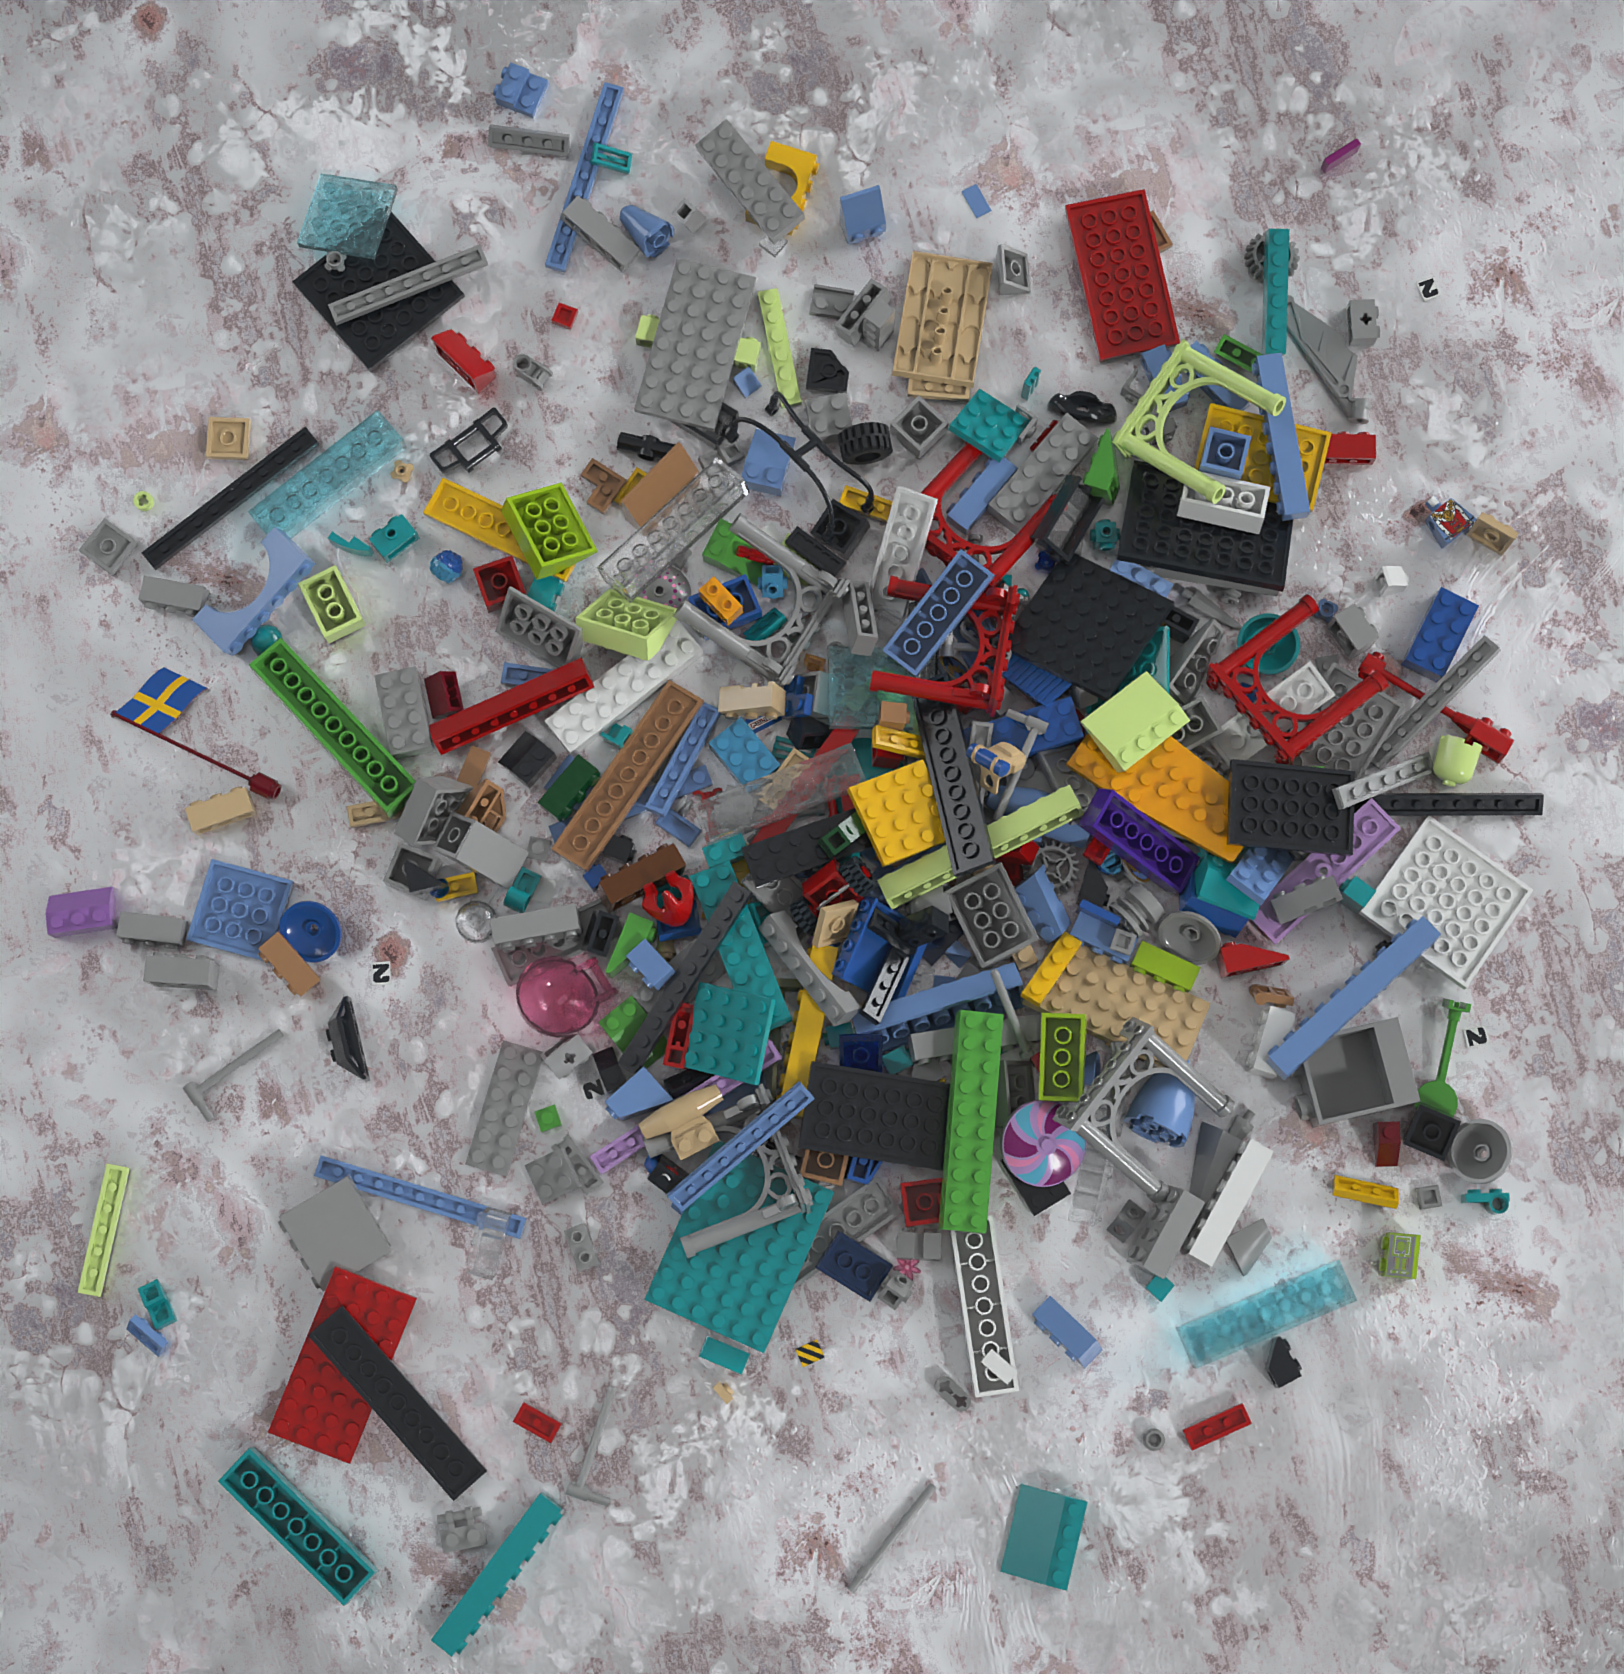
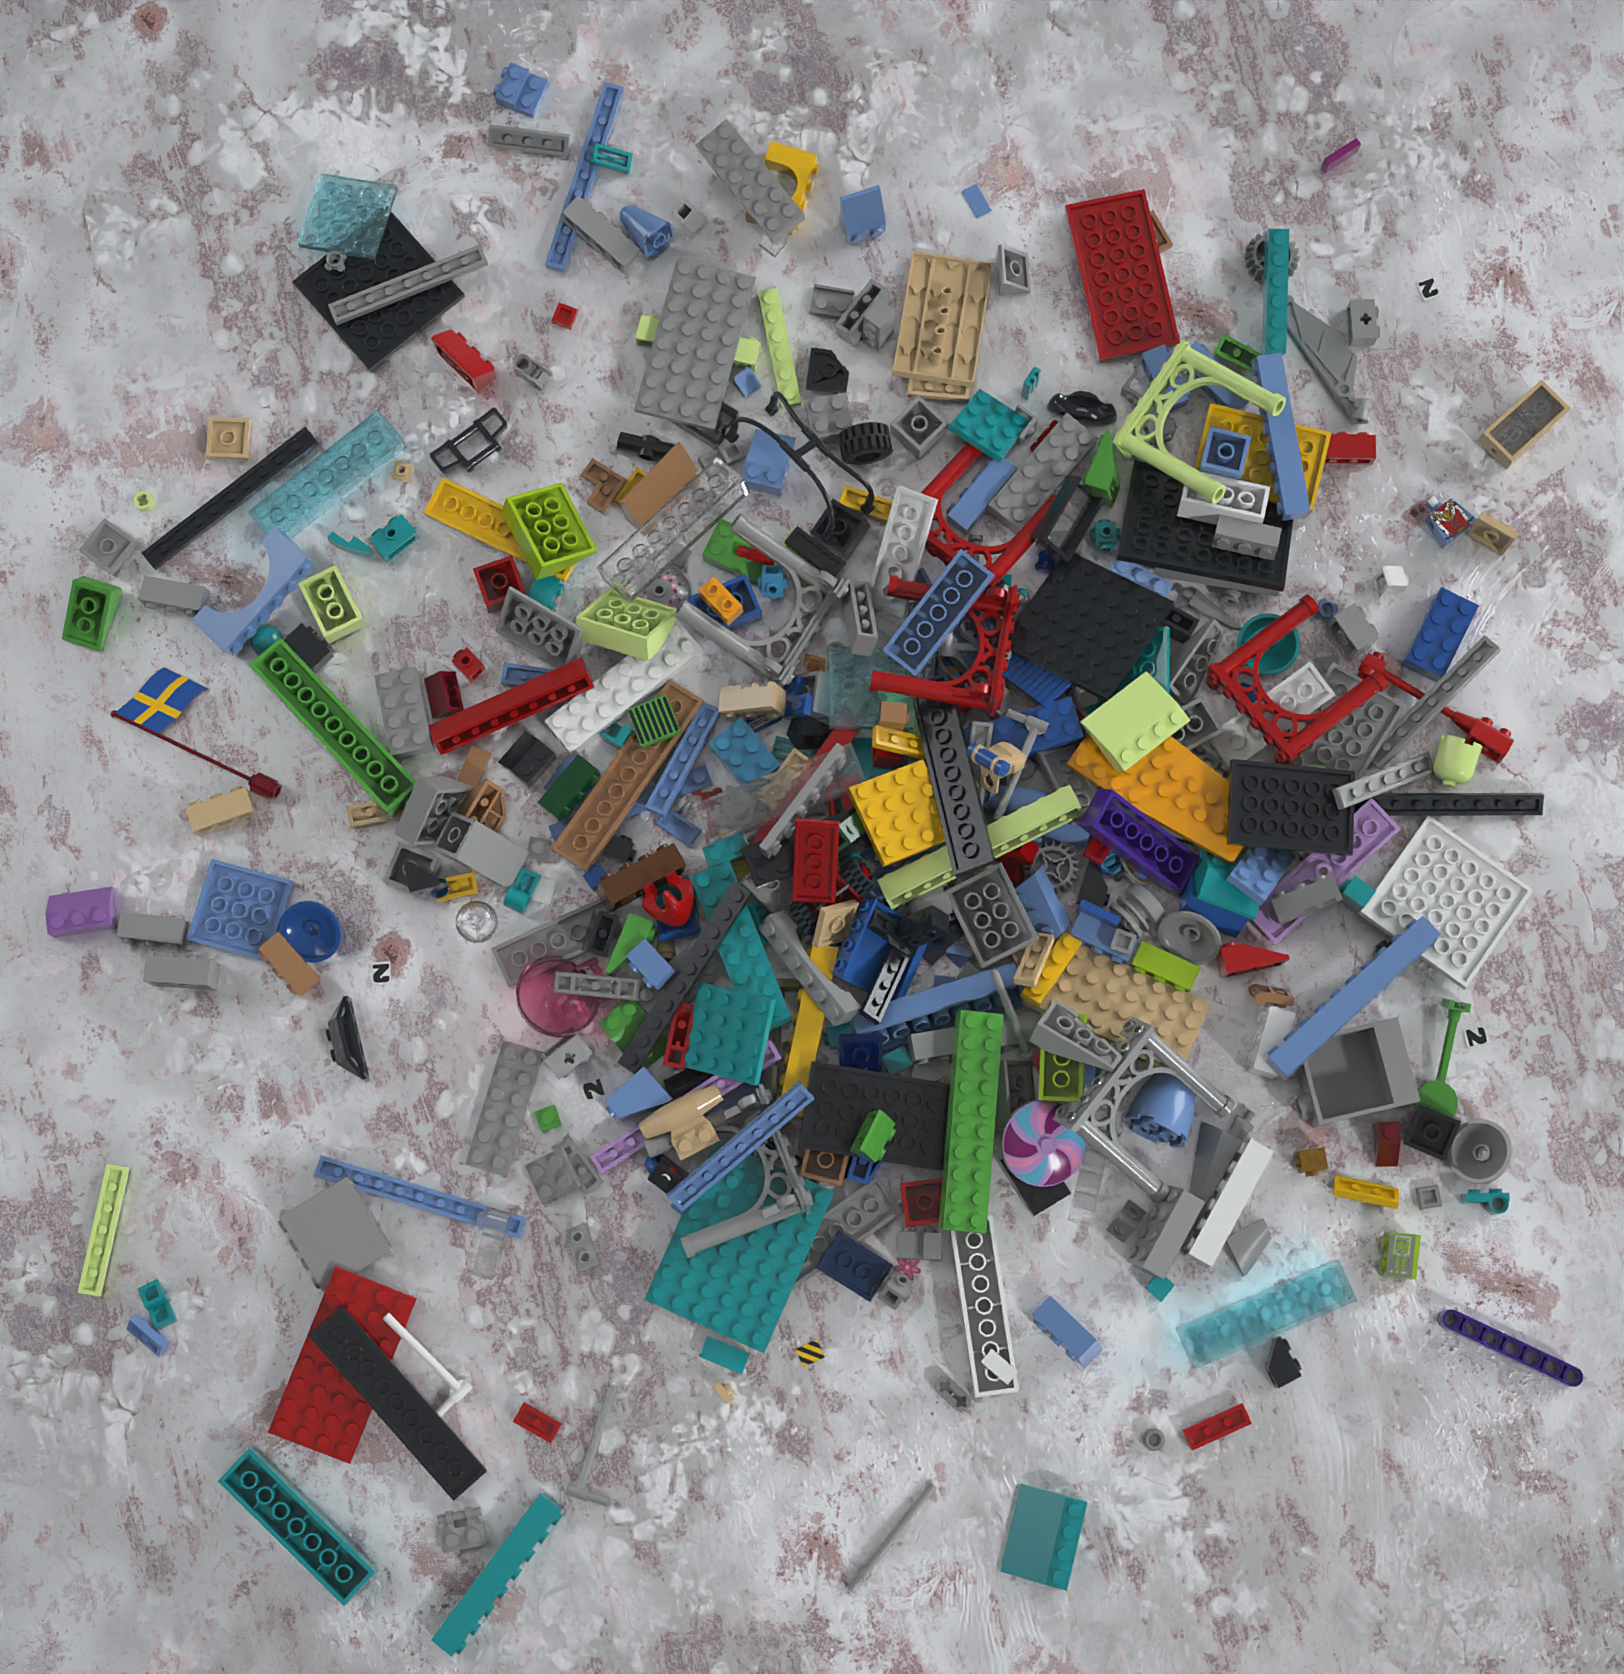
(90, 612): none -> bright green slope
(196, 1091): light grey bar -> none
(309, 647): none -> black brick
(446, 566): piece -> none
(458, 1388): none -> white bar
(468, 664): none -> red brick
(536, 927): light grey brick -> none
(596, 986): none -> light grey plate
(609, 1069): black slope -> none
(654, 721): none -> tile
(766, 625): teal plate -> none
(807, 796): none -> light grey plate
(815, 860): none -> red tile
(873, 1136): none -> bright green slope
(1034, 961): none -> tan plate
(1067, 1036): none -> light grey wedge
(1246, 537): none -> light grey brick
(1310, 1161): none -> pearl gold brick
(1520, 1348): none -> dark purple beam
(1523, 424): none -> brick

